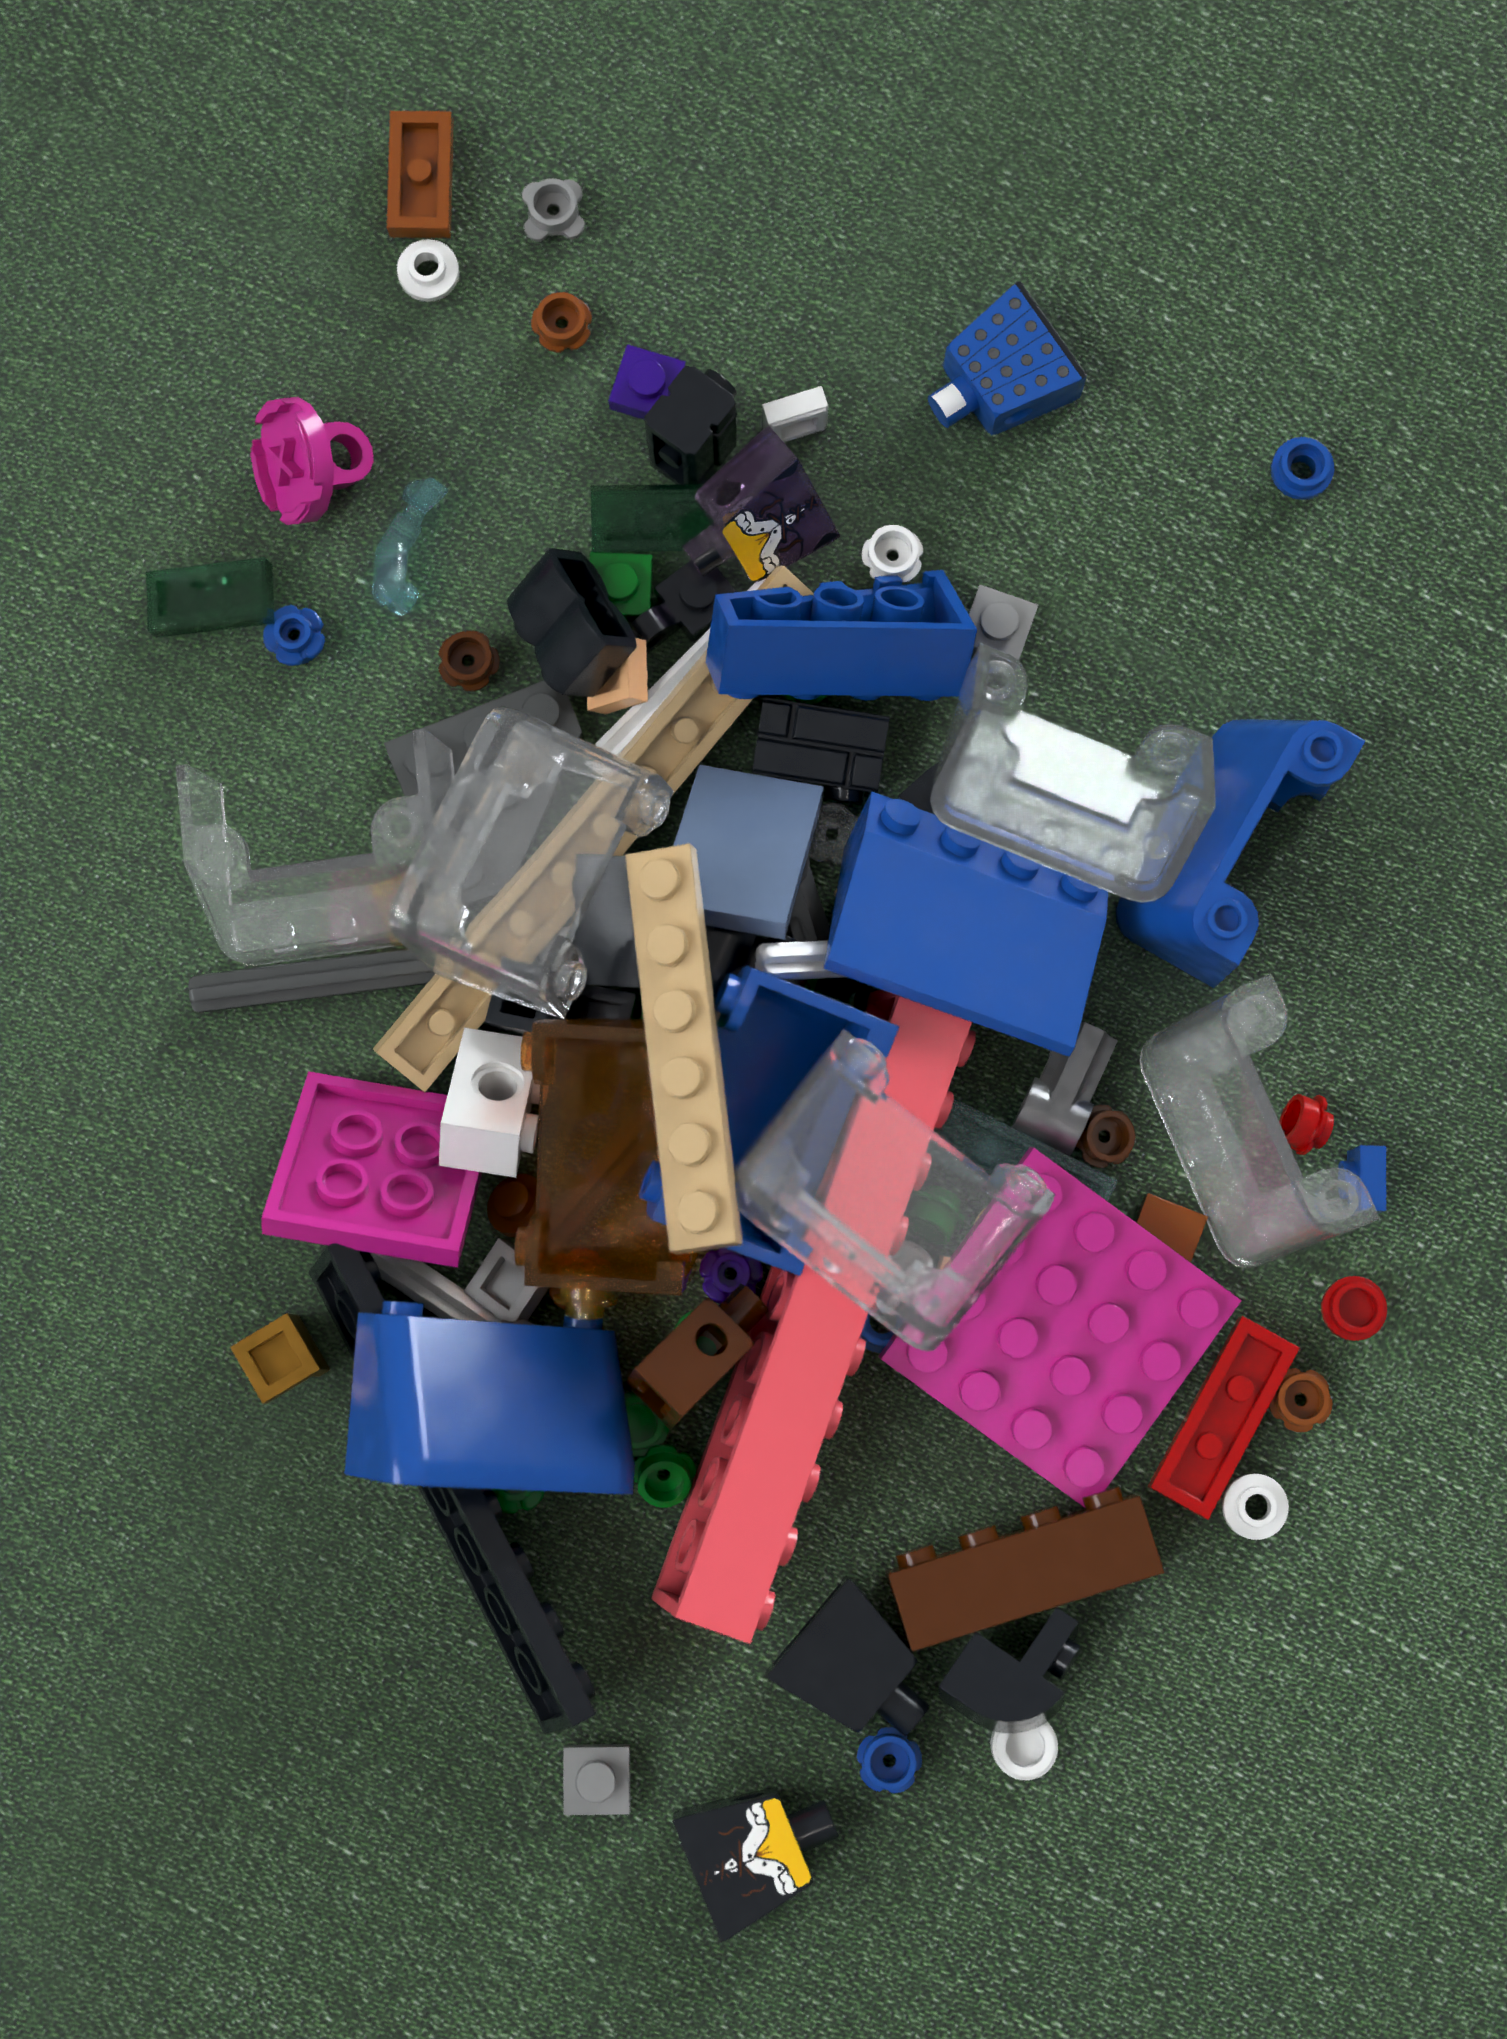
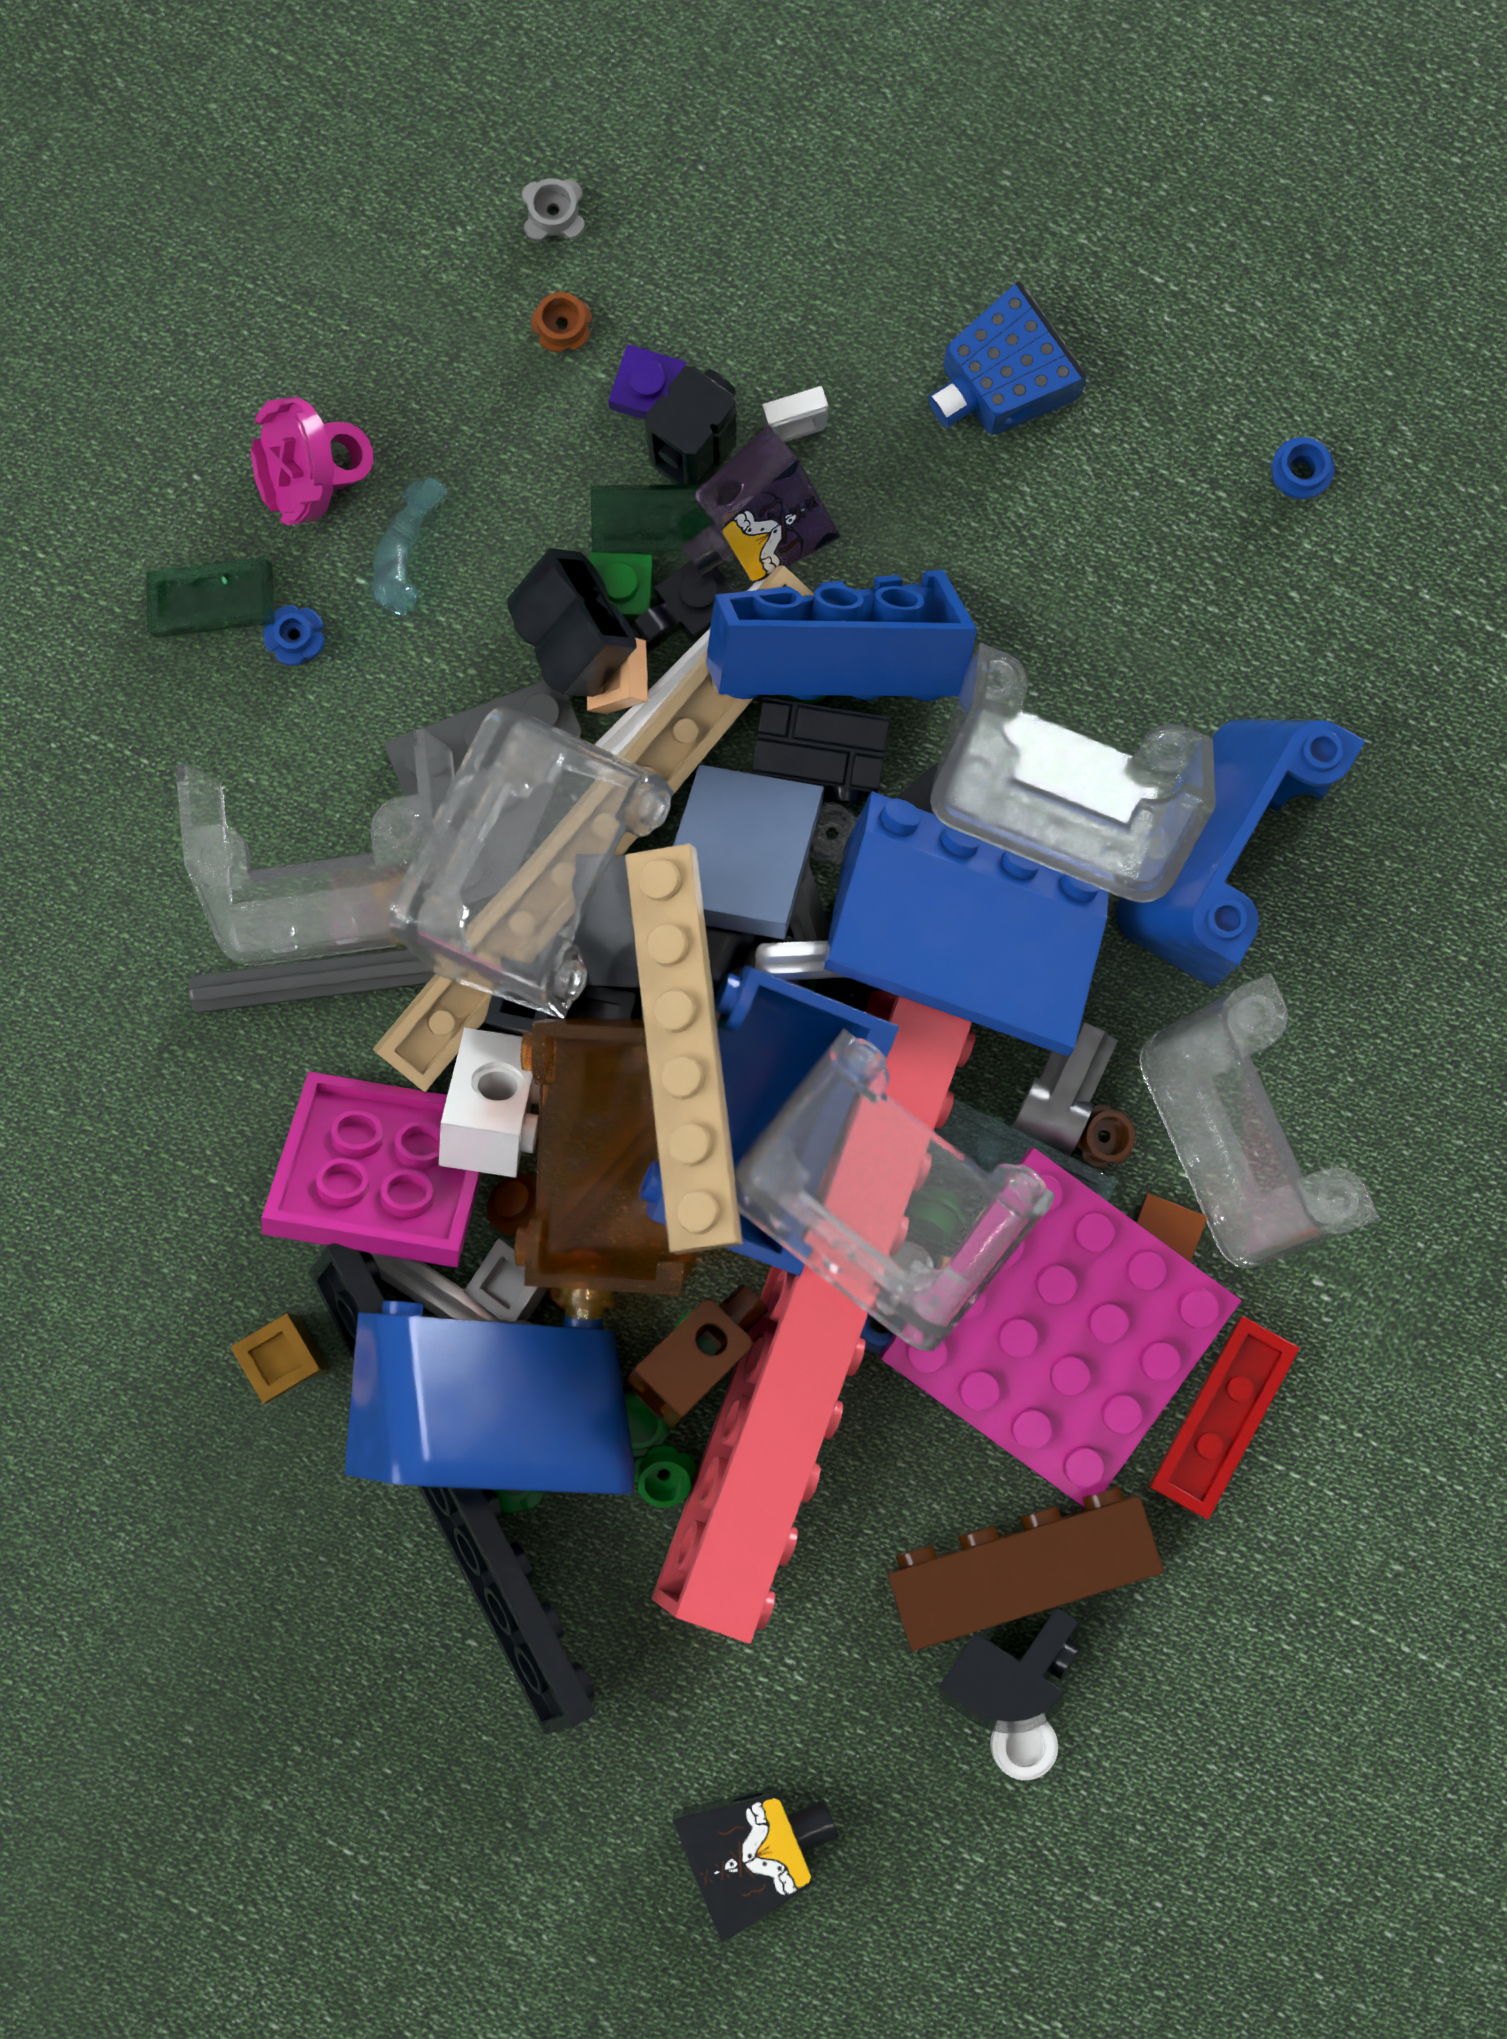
(420, 174): dark orange plate -> none
(433, 286): white plate -> none
(468, 644): reddish brown plate -> none
(596, 1779): light grey plate -> none
(713, 1268): dark purple plate -> none
(850, 1664): black torso -> none
(892, 1778): blue plate -> none
(893, 539): white plate -> none
(1001, 620): light grey plate -> none
(1234, 1506): white plate -> none
(1306, 1123): red plate -> none
(1317, 1404): dark orange plate -> none
(1354, 1308): red plate -> none
(1370, 1166): blue plate -> none

